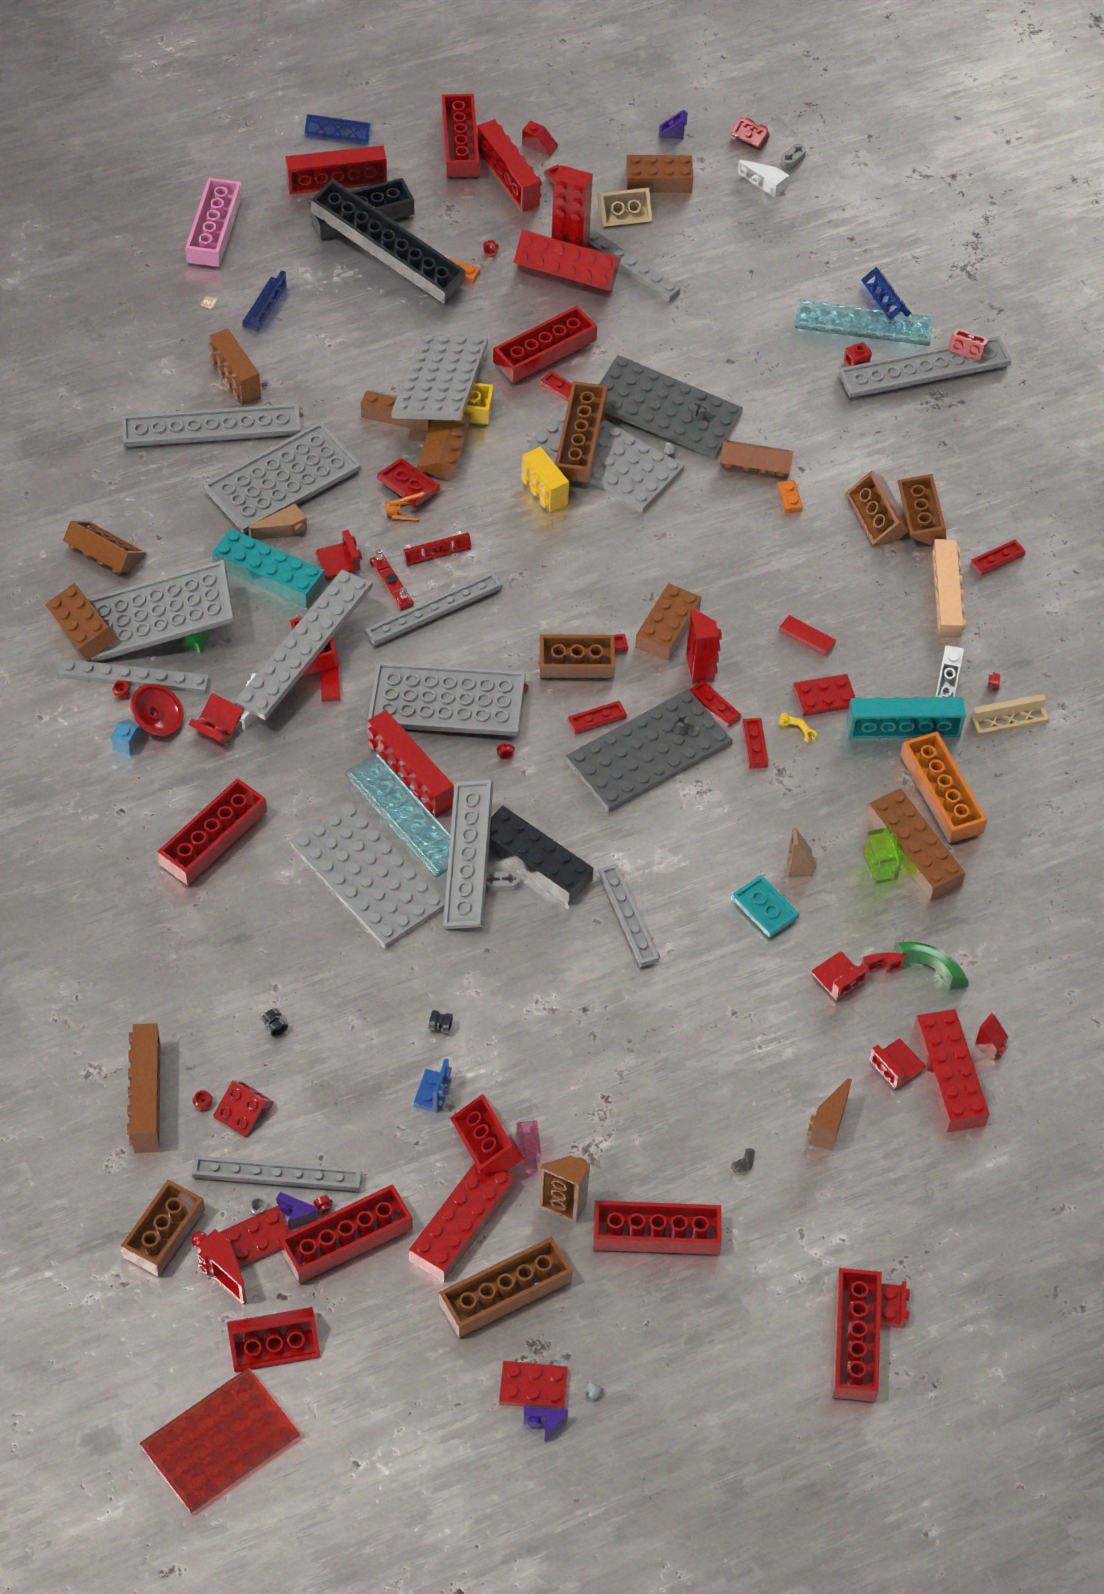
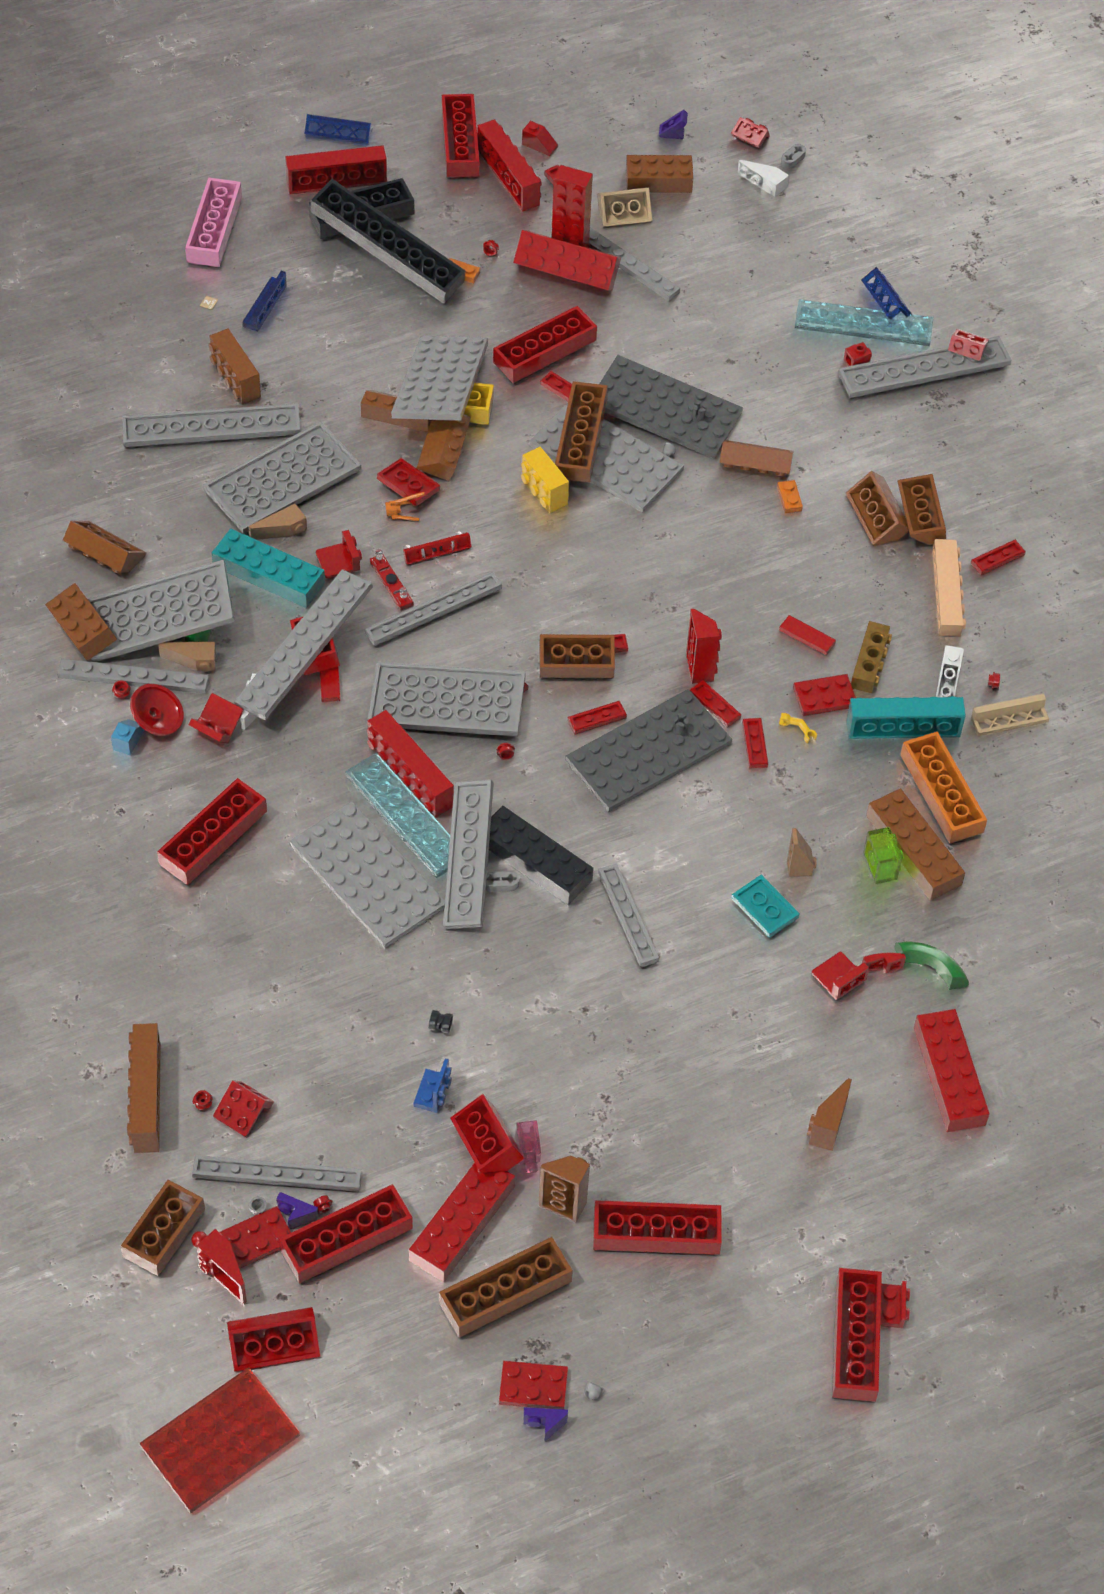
(194, 655): none -> medium nougat slope
(275, 1023): black wheel -> none
(667, 622): dark orange brick -> none
(744, 1164): clear smoke arm -> none
(870, 657): none -> pearl gold brick
(896, 1062): red bracket -> none
(991, 1038): red slope -> none

